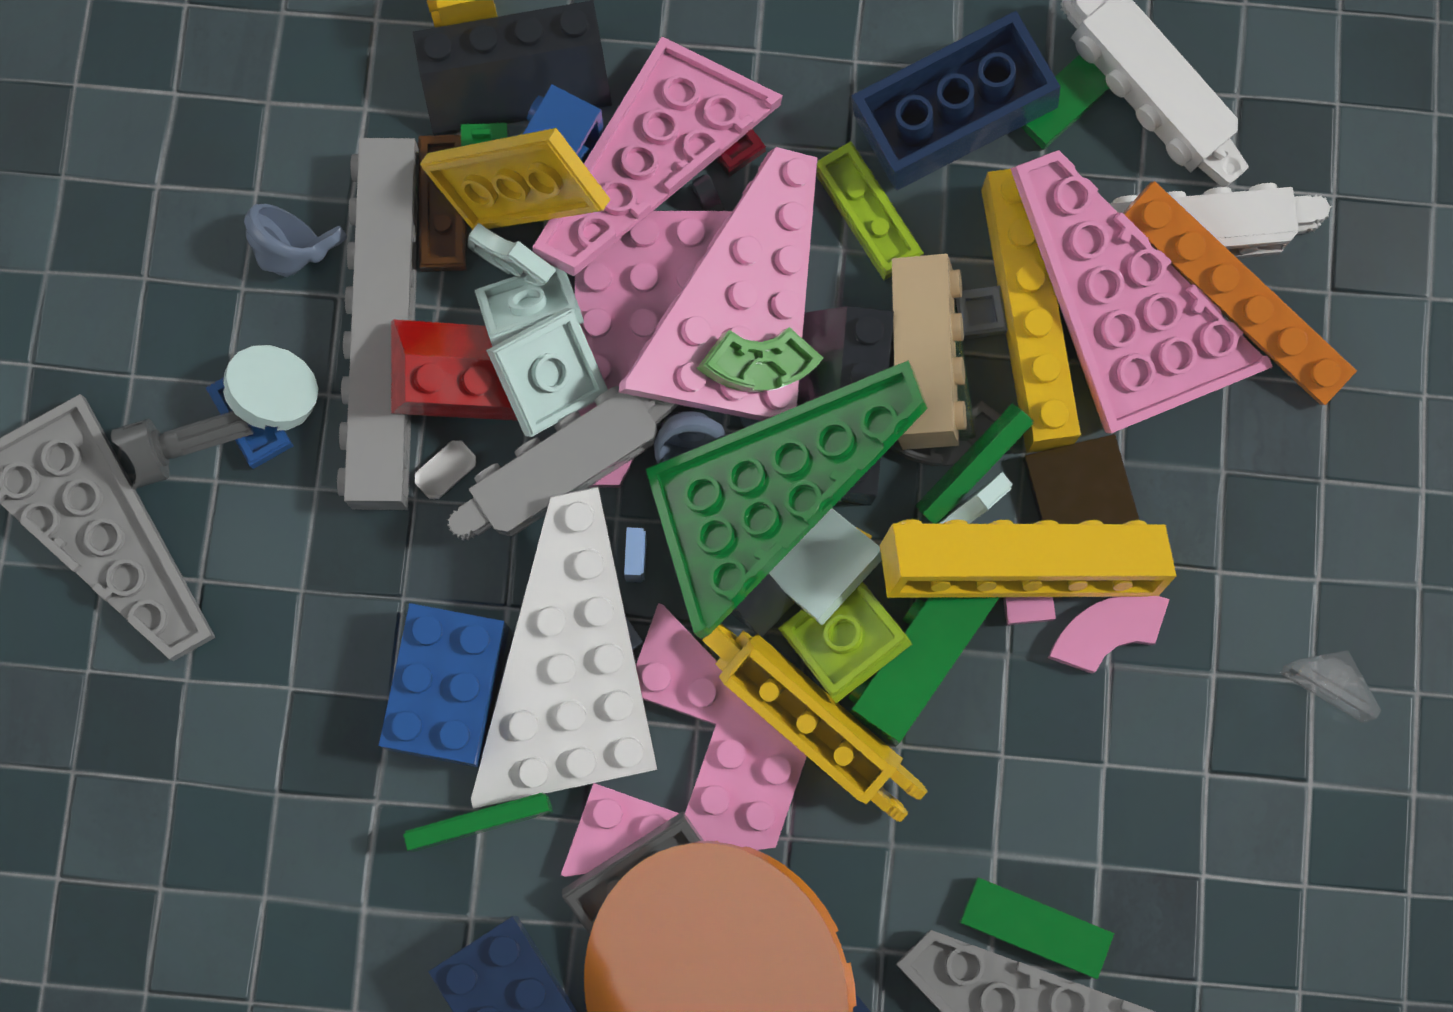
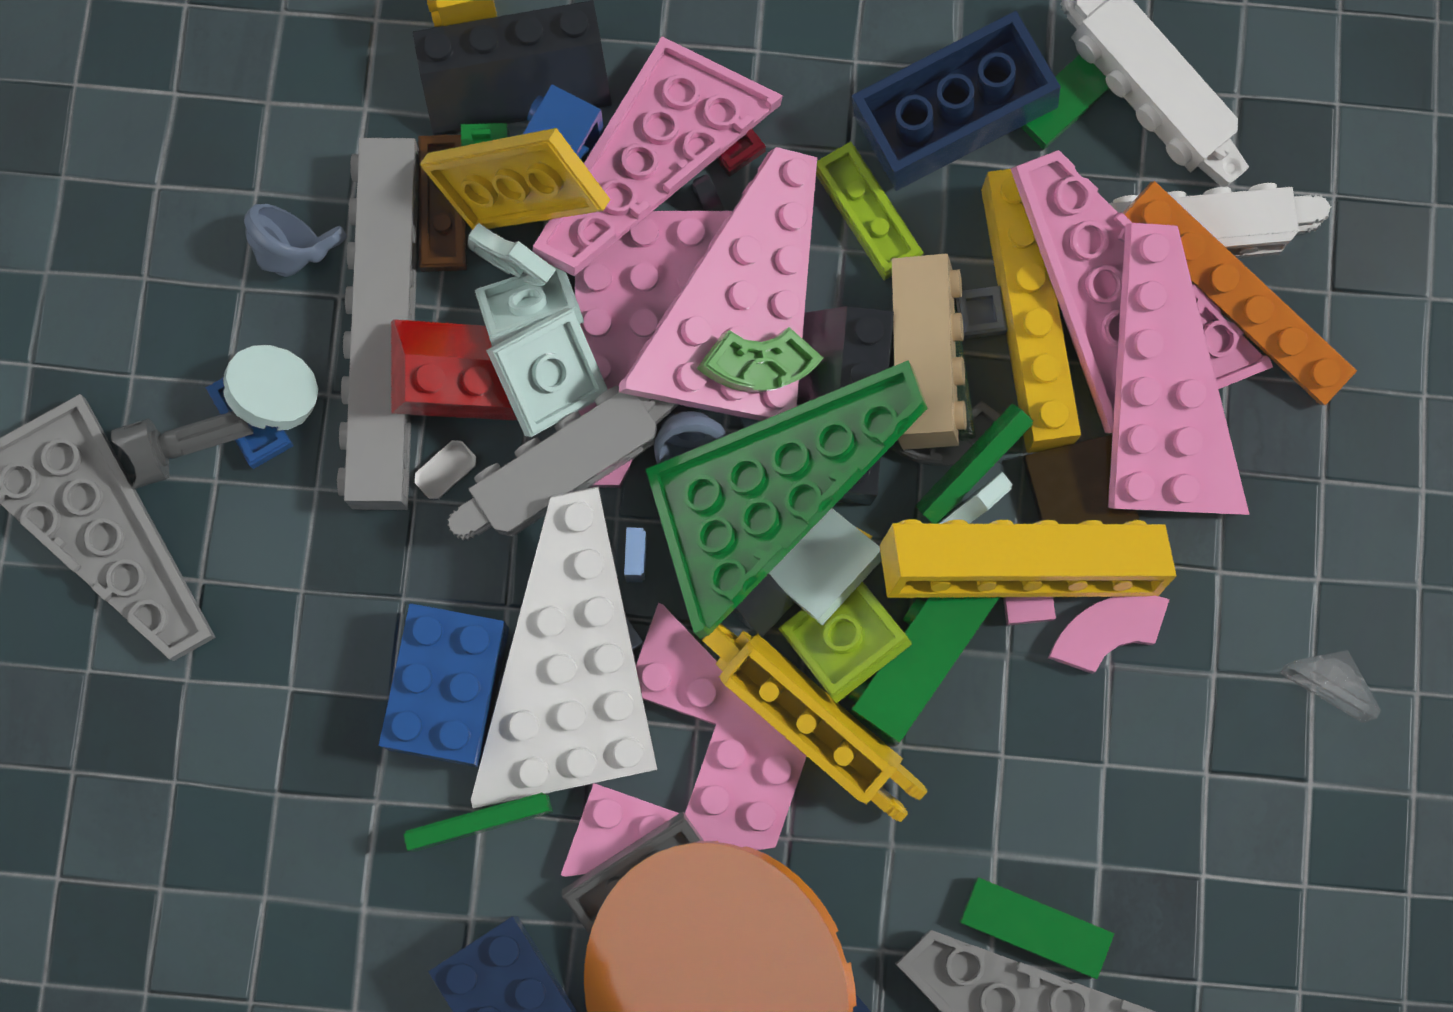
(1167, 409): none -> bright pink wing

